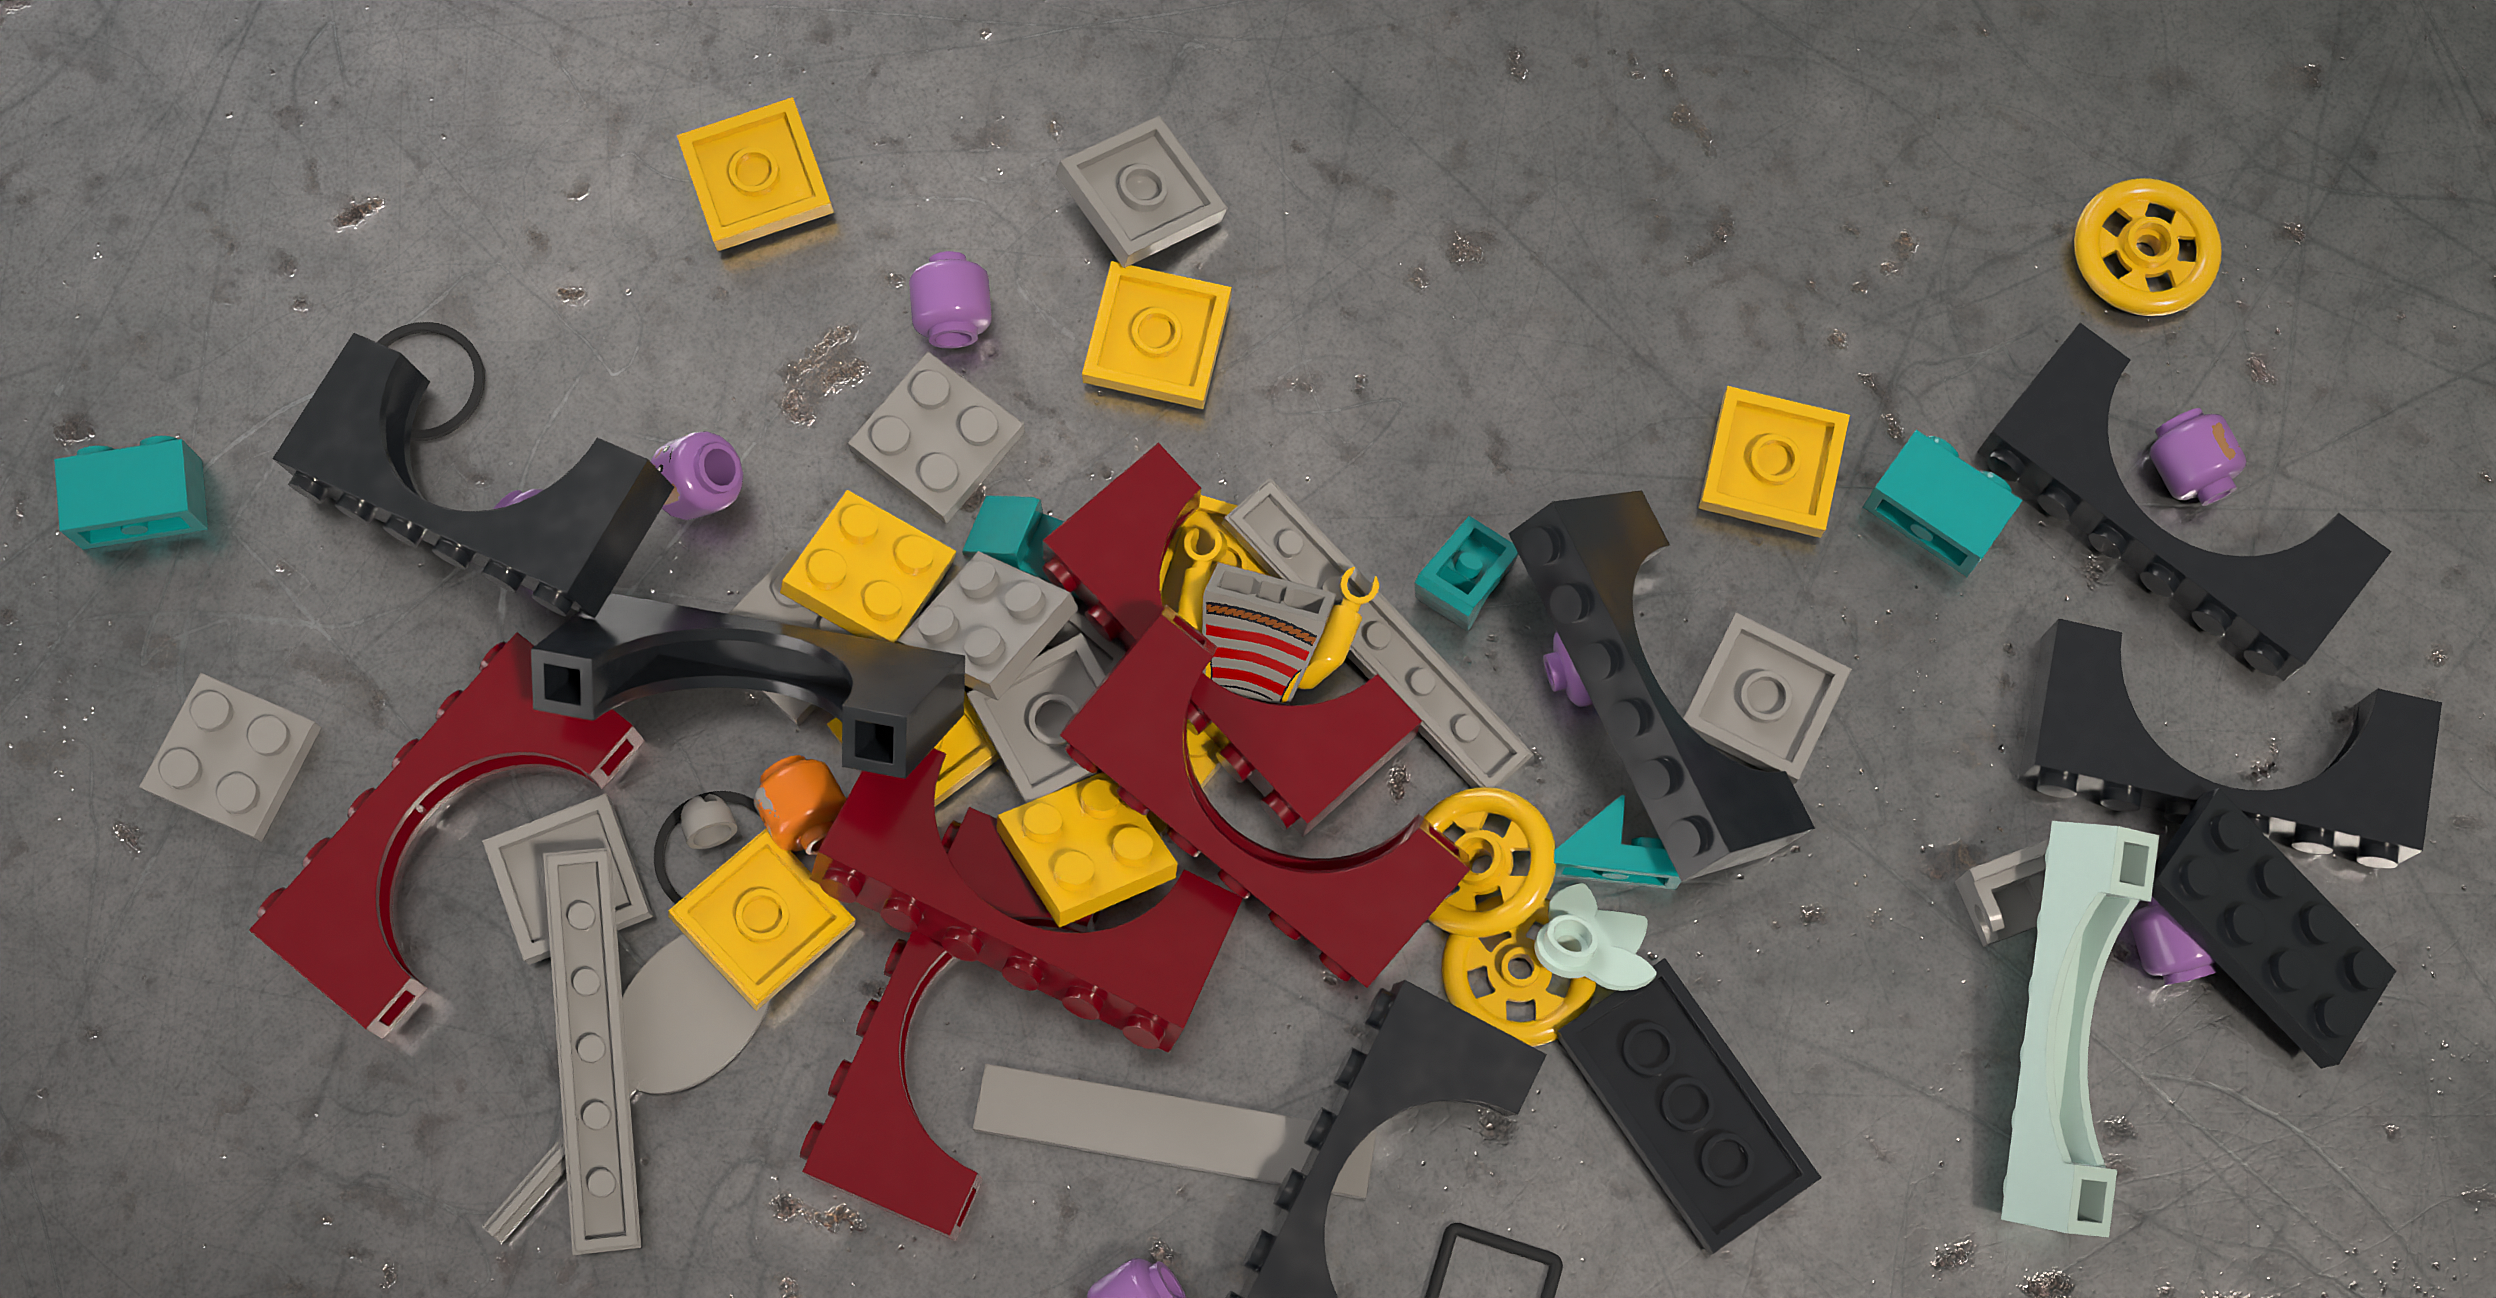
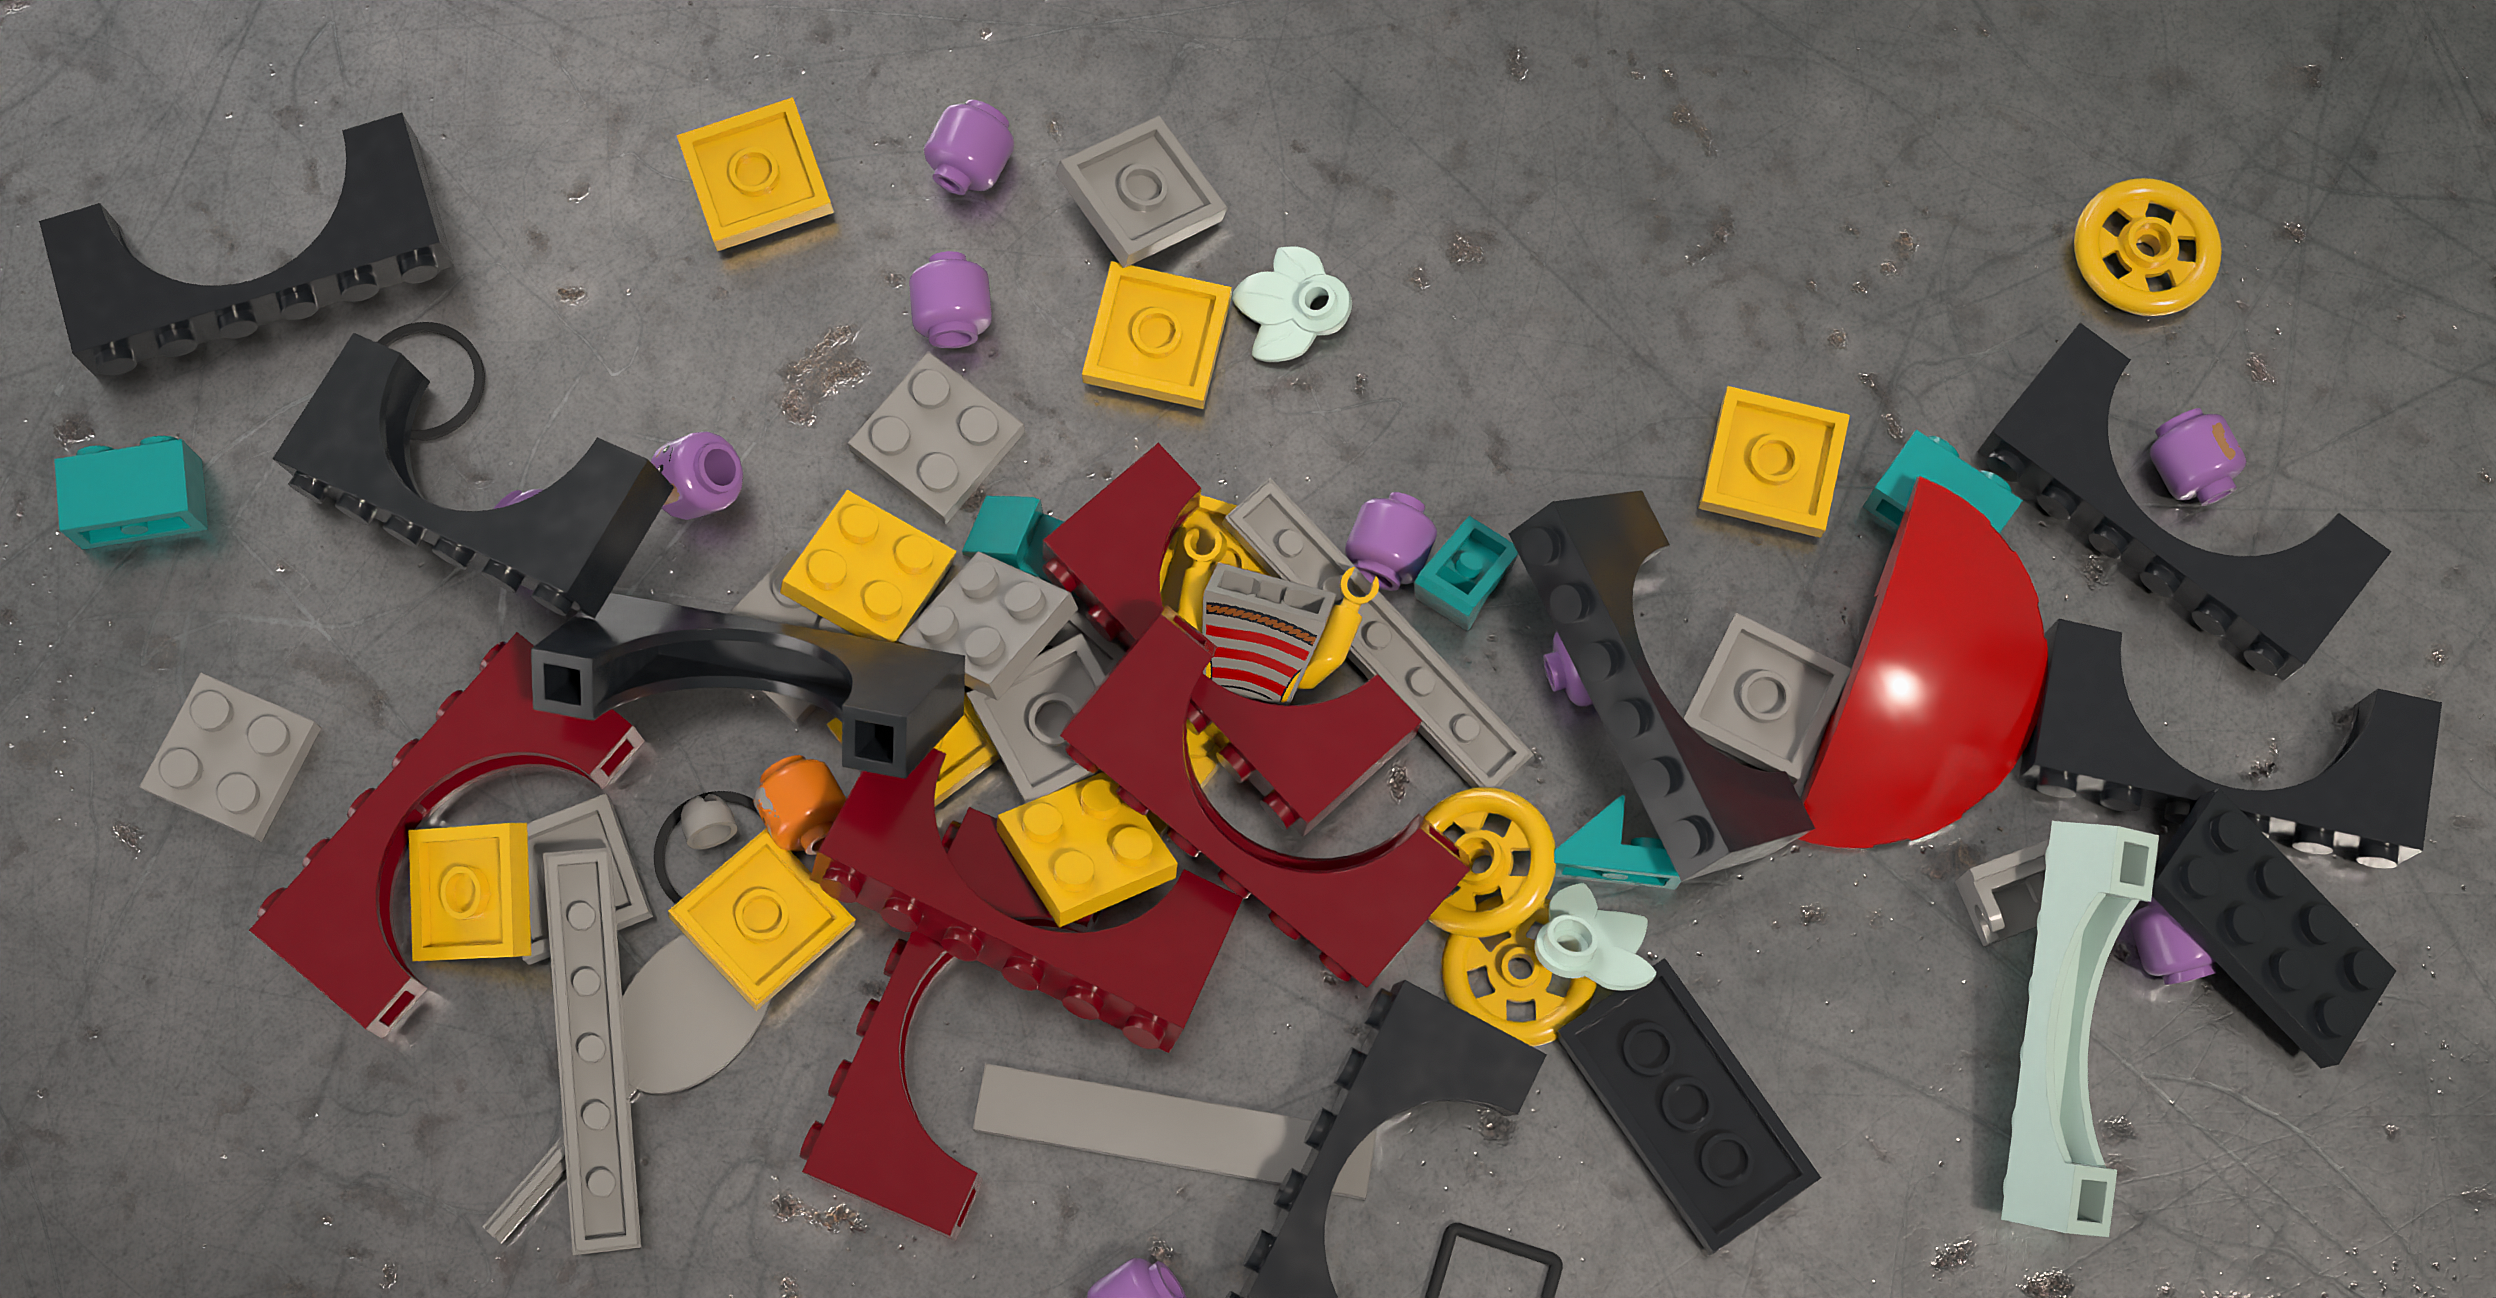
(377, 237): none -> black arch
(470, 892): none -> yellow plate
(969, 147): none -> medium lavender head
(1283, 303): none -> light aqua plate
(1391, 540): none -> medium lavender head
(1938, 683): none -> red brick

